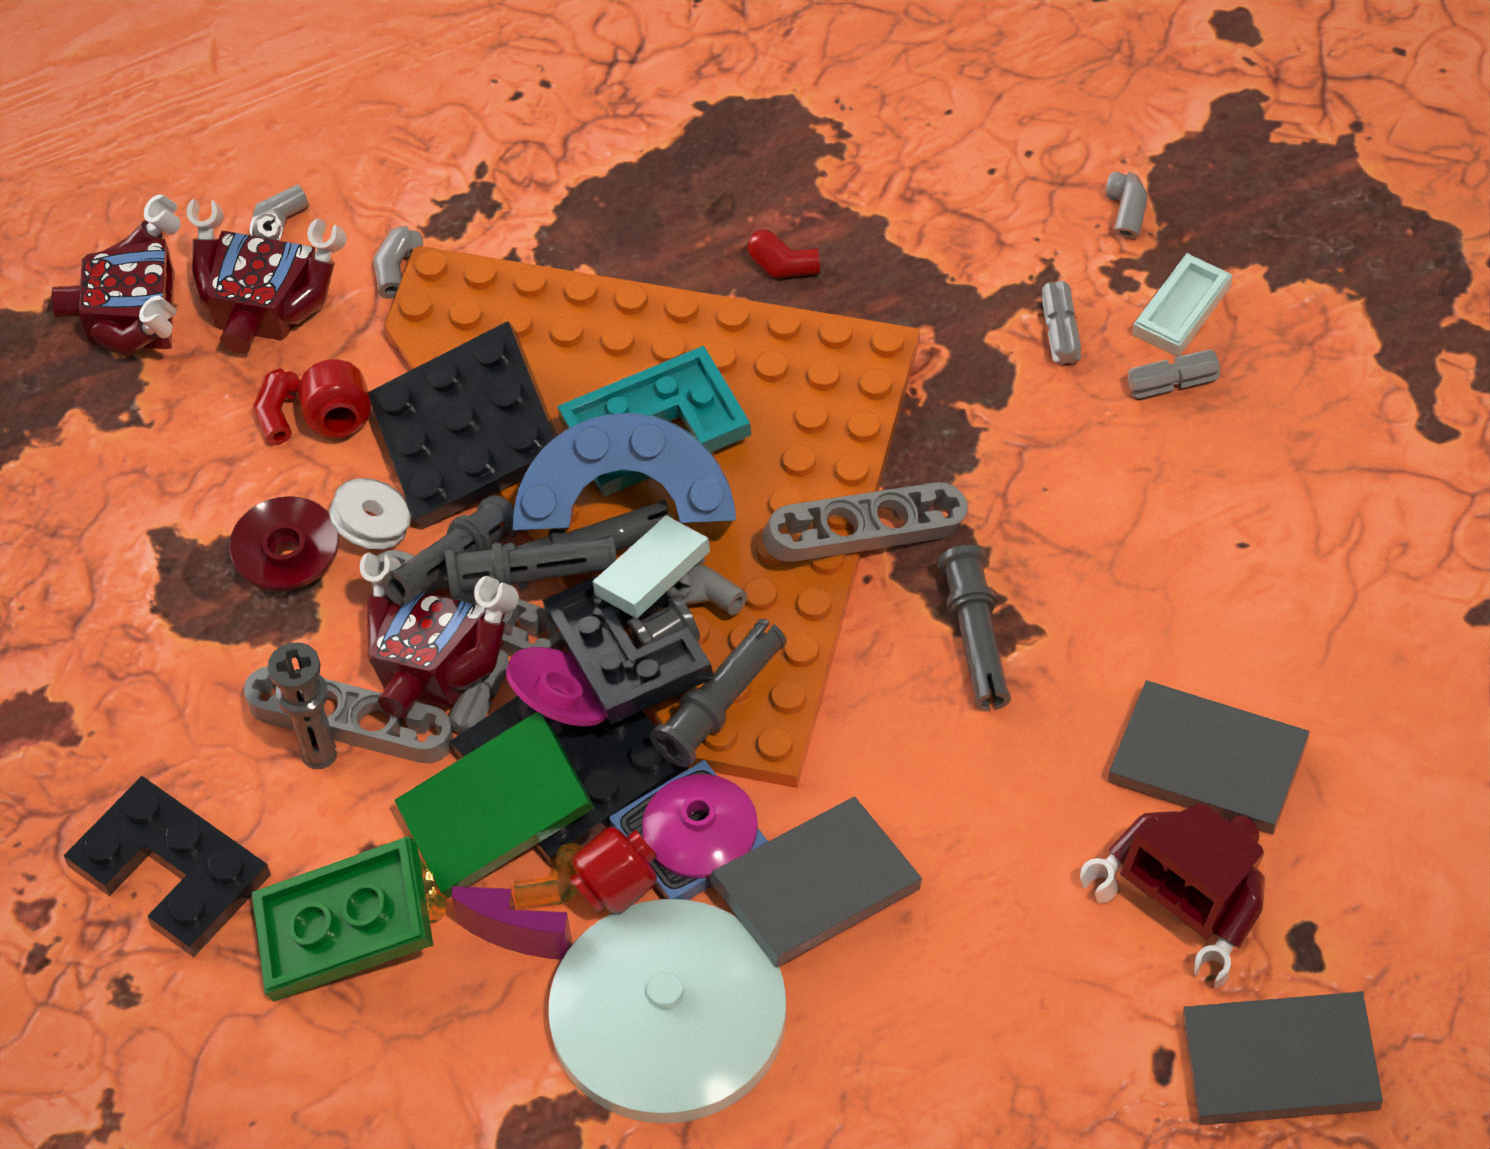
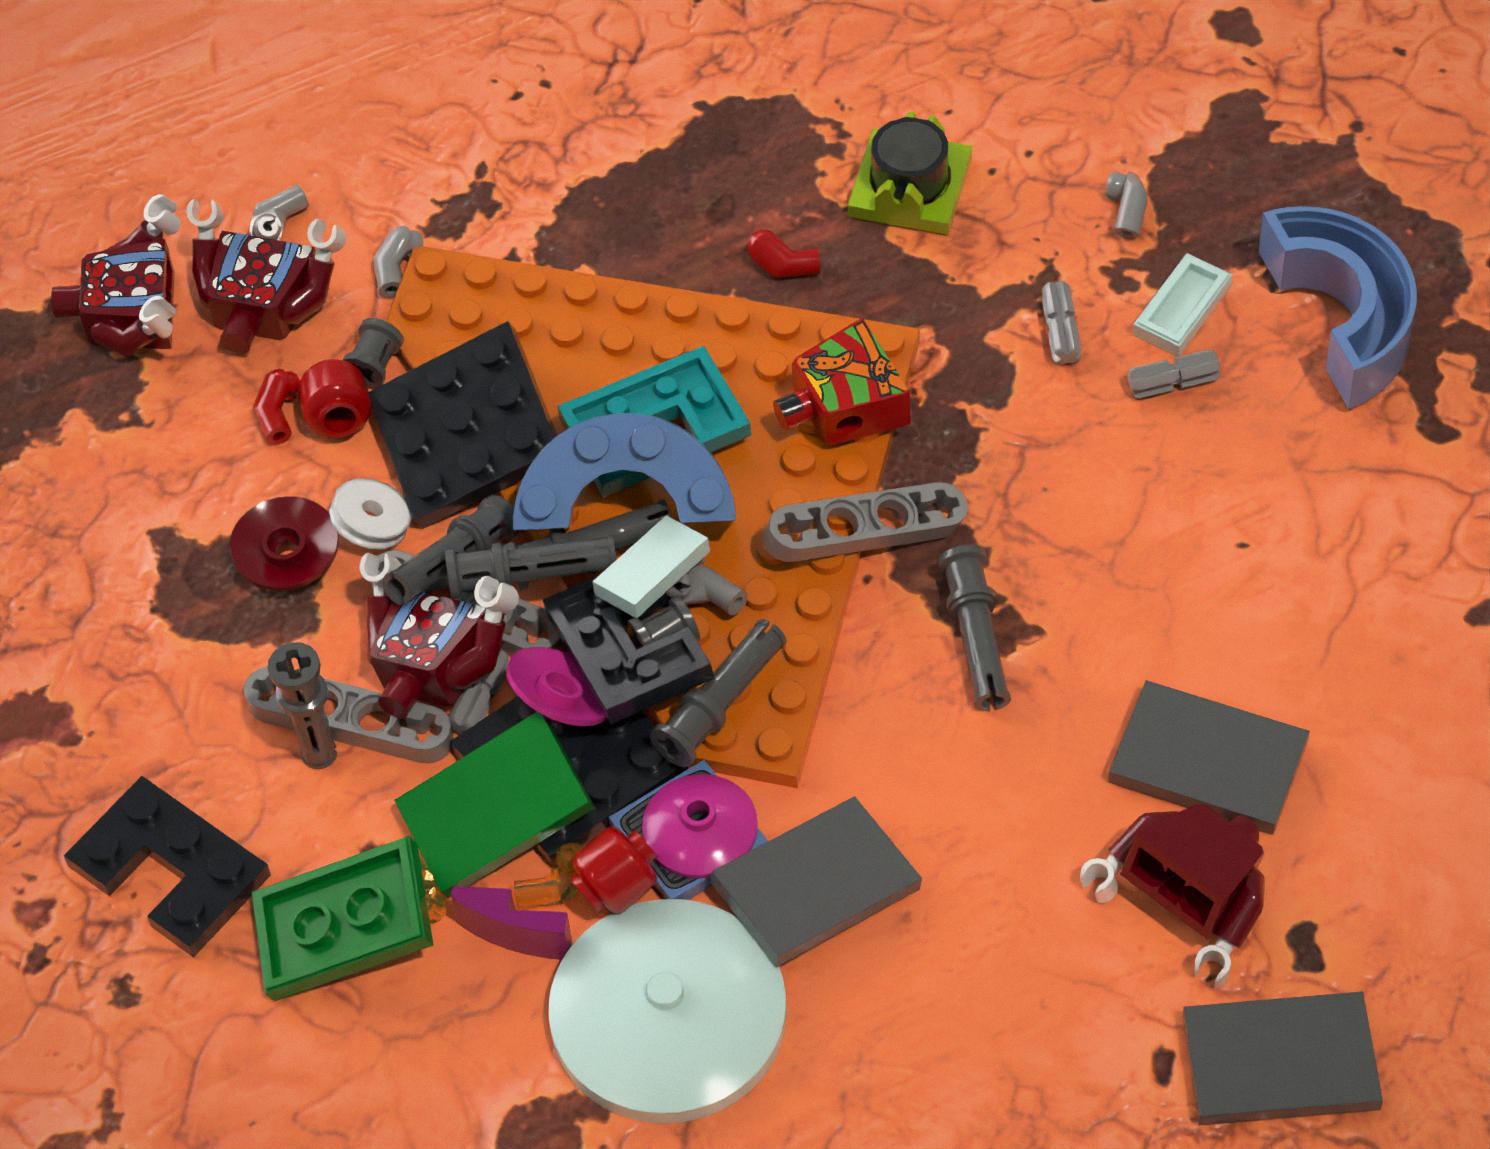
(373, 351): none -> dark grey bush
(845, 388): none -> torso
(911, 166): none -> piece
(1365, 273): none -> medium blue brick

